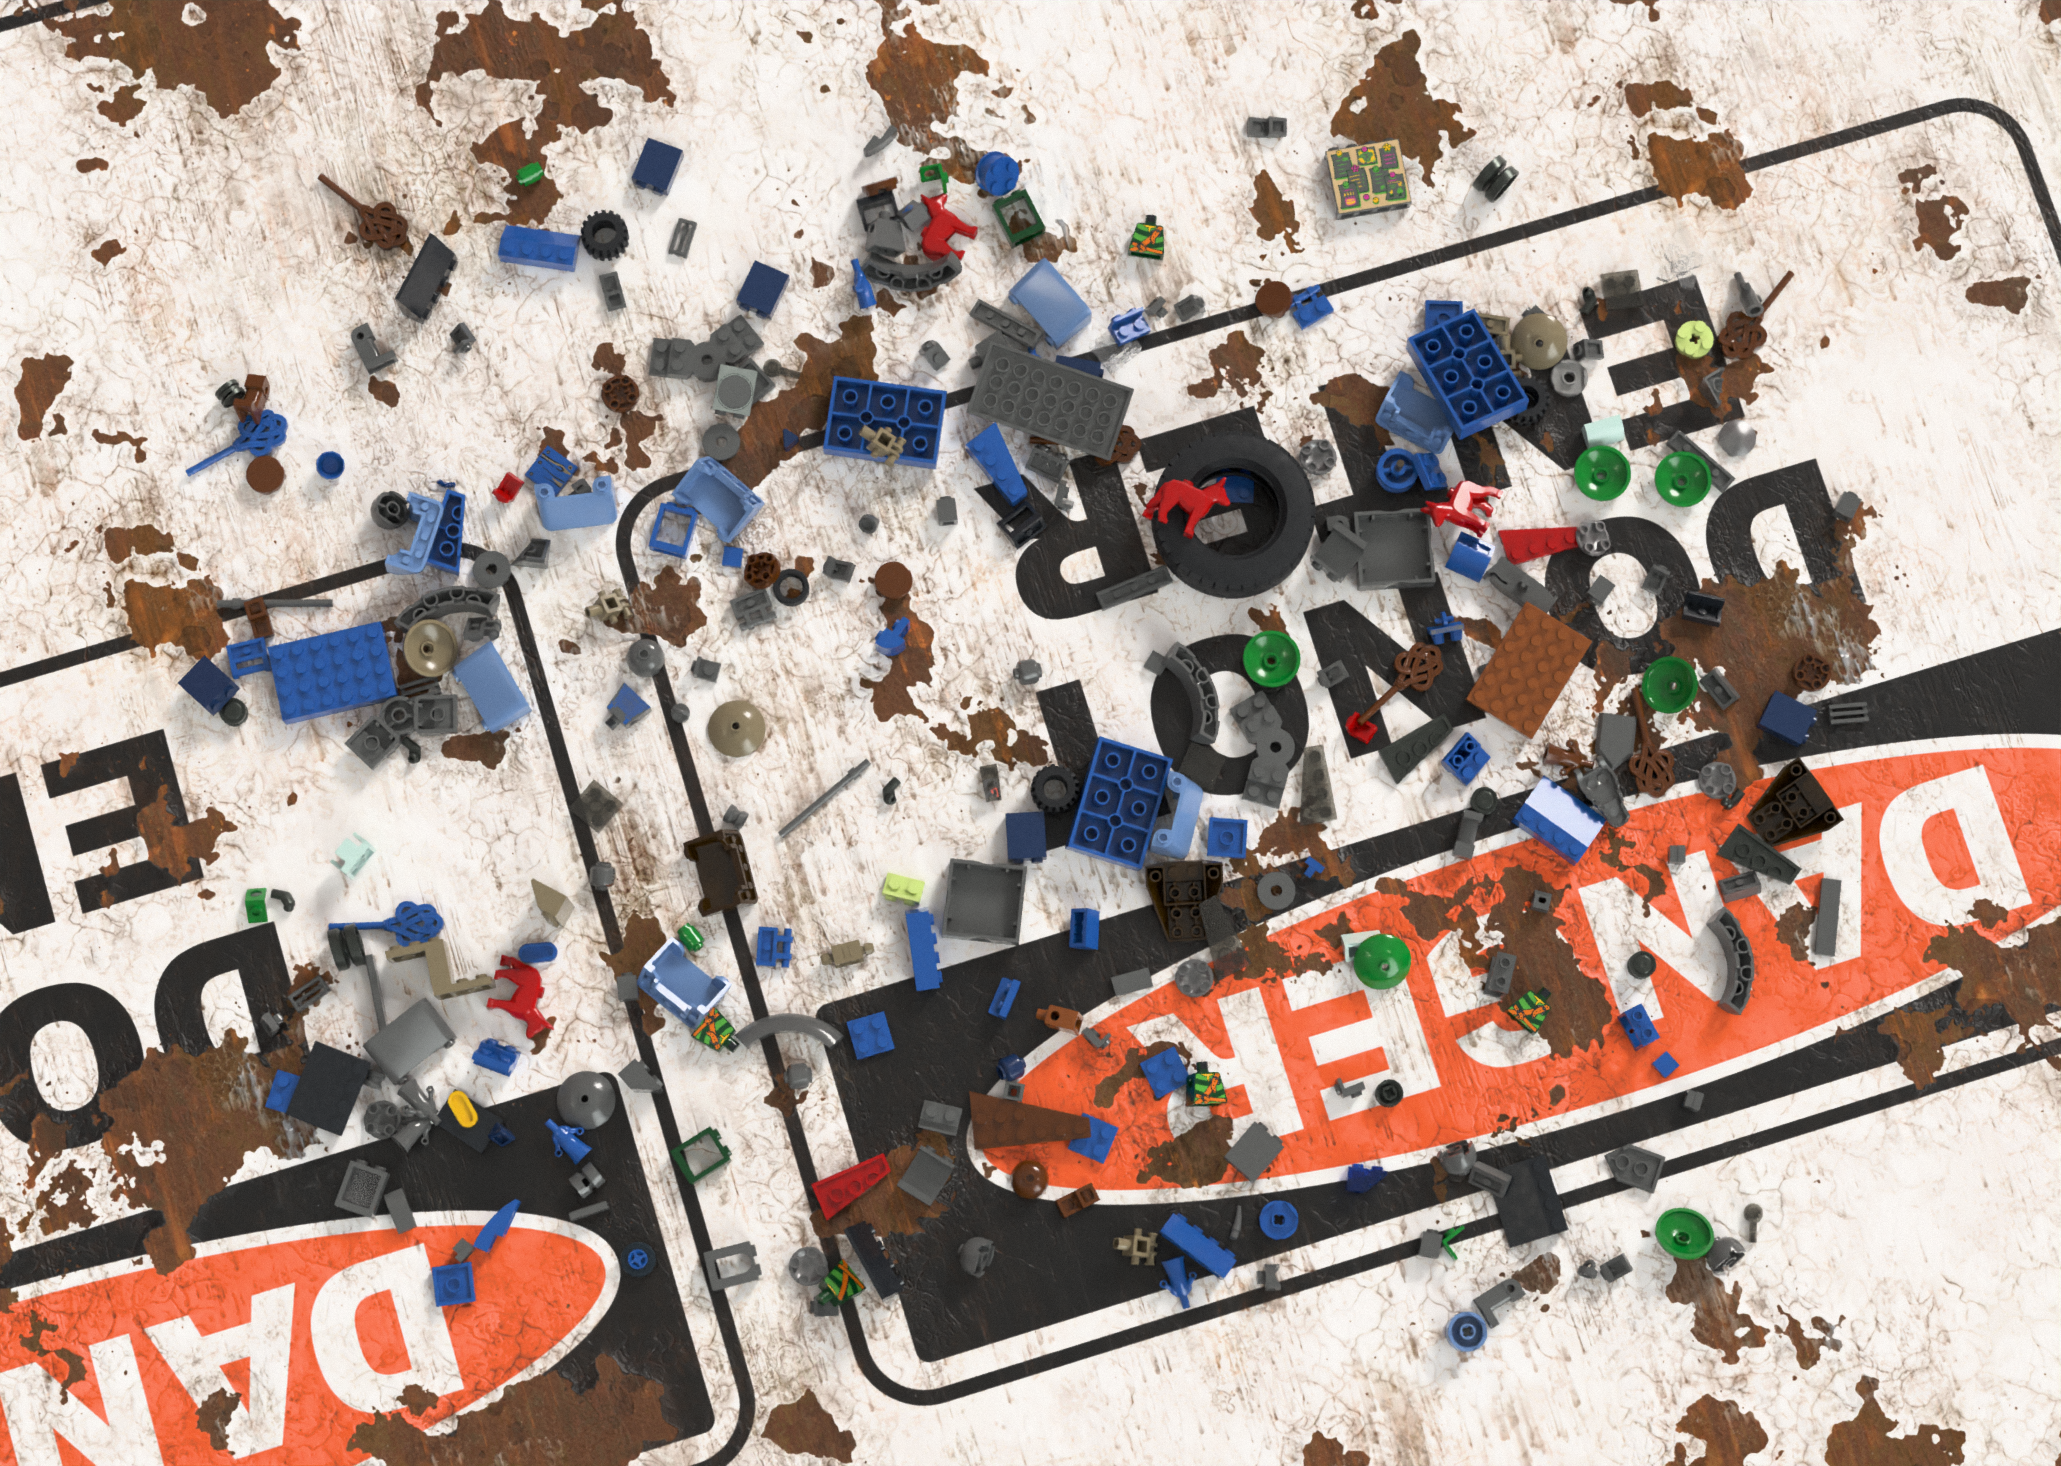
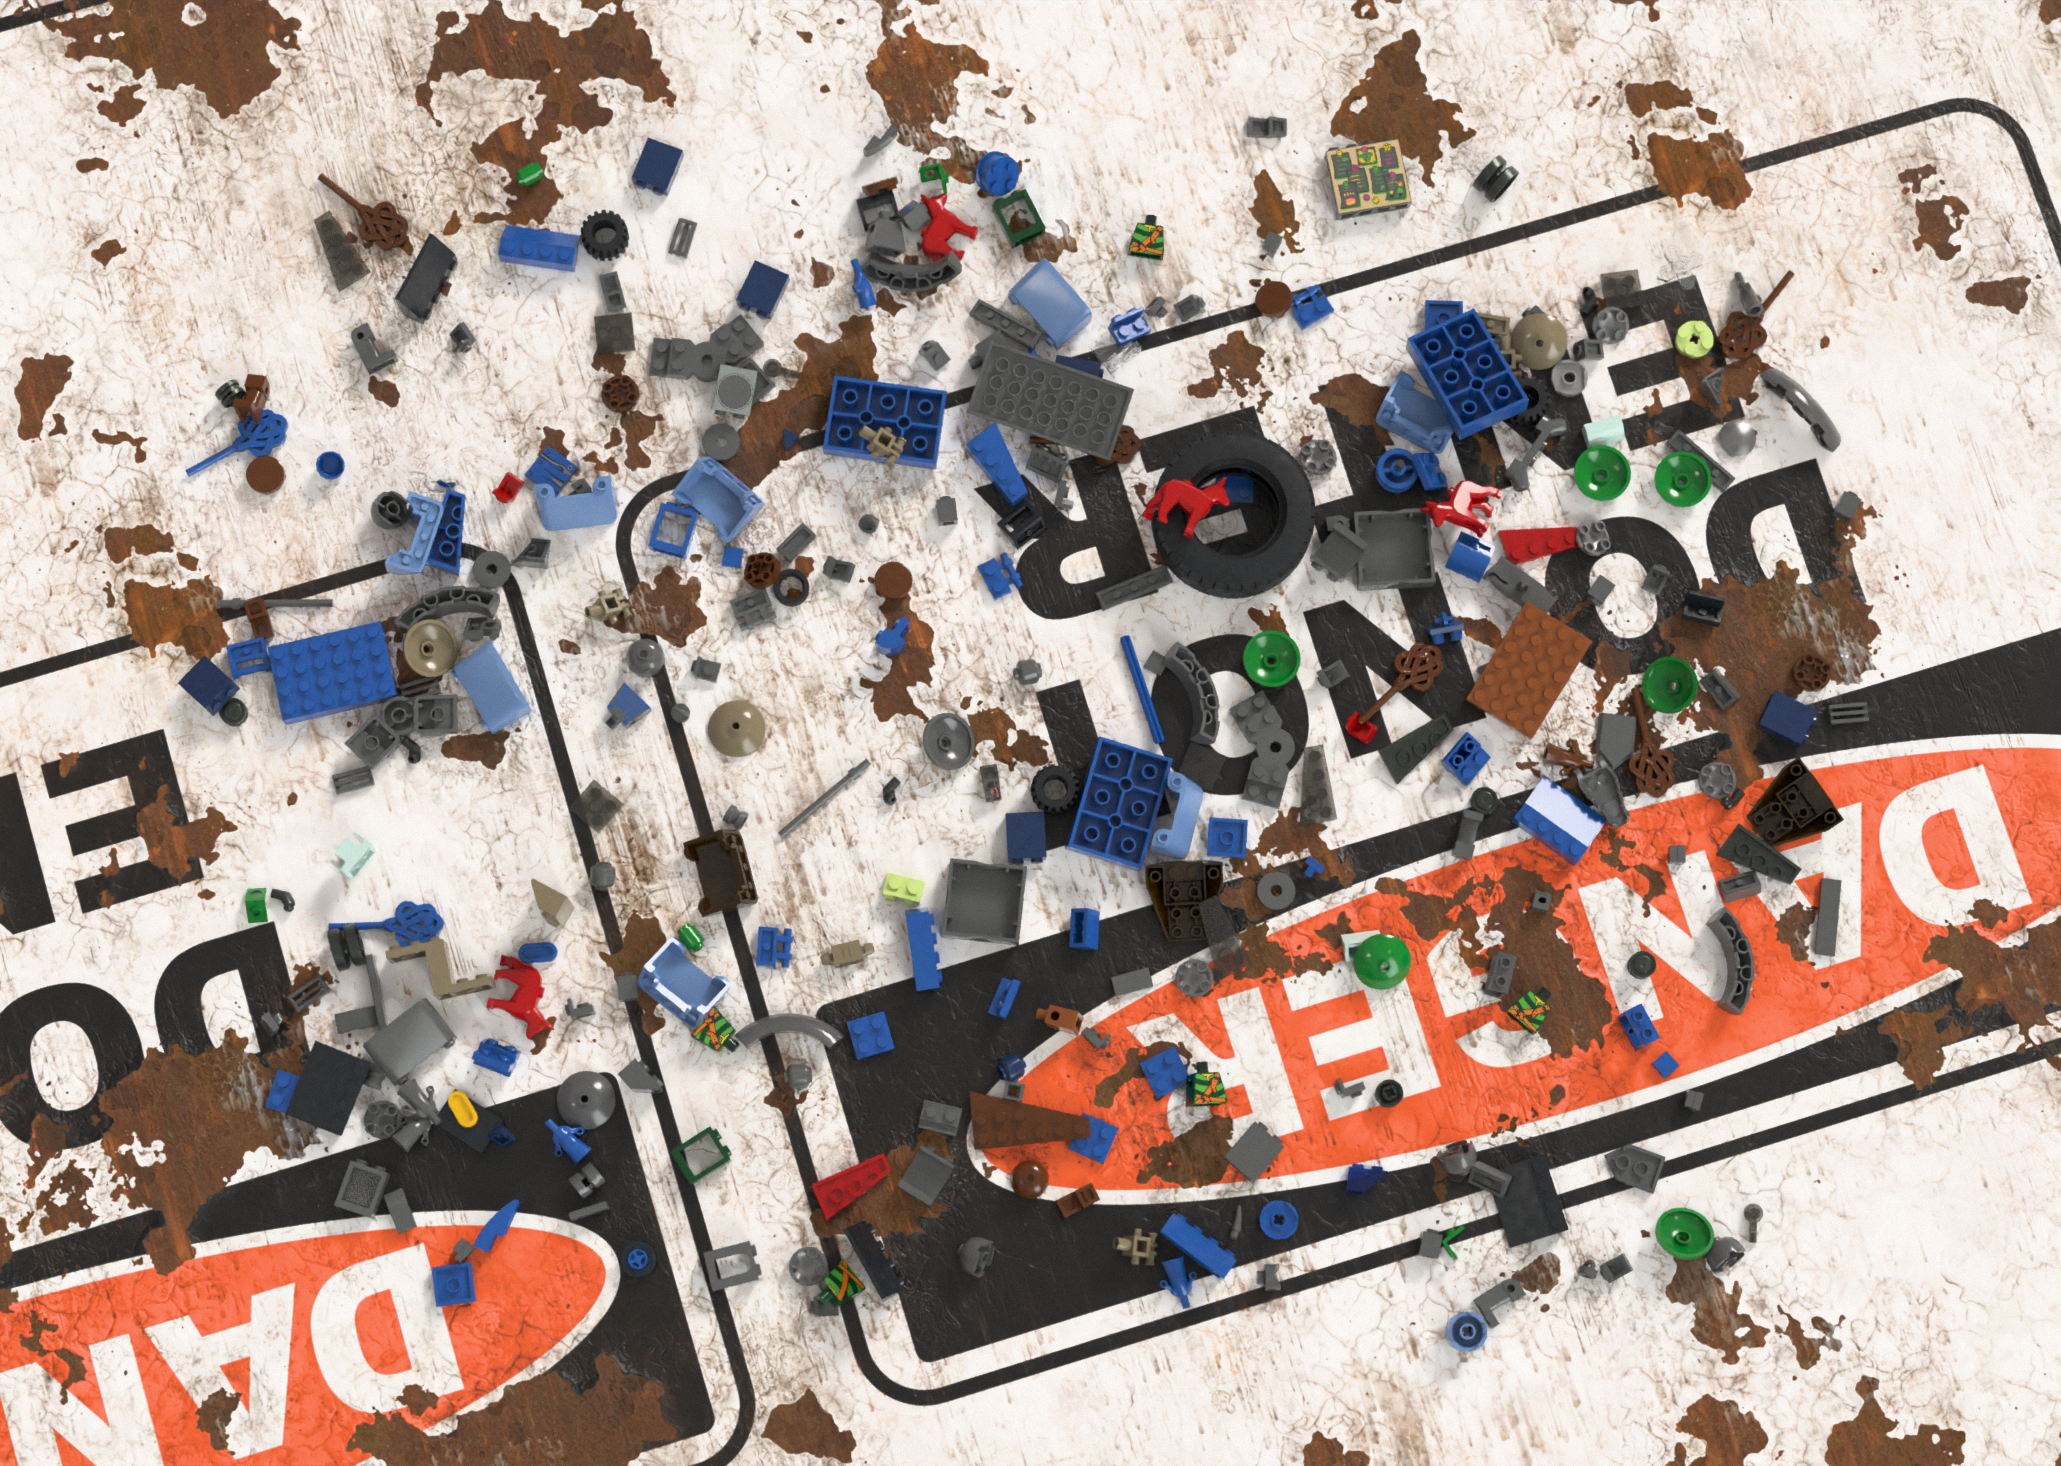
(337, 784): none -> dark grey tile
(341, 254): none -> clear smoke wing
(356, 1019): none -> dark grey slope
(582, 1010): none -> dark grey bracket
(614, 333): none -> clear smoke plate
(796, 542): none -> dark grey tile
(956, 737): none -> dark grey dish
(994, 578): none -> blue plate
(1142, 689): none -> blue axle
(1272, 243): none -> dark grey piece
(1517, 470): none -> dark grey plate
(1610, 325): none -> flat silver dish
(1804, 406): none -> dark grey brick

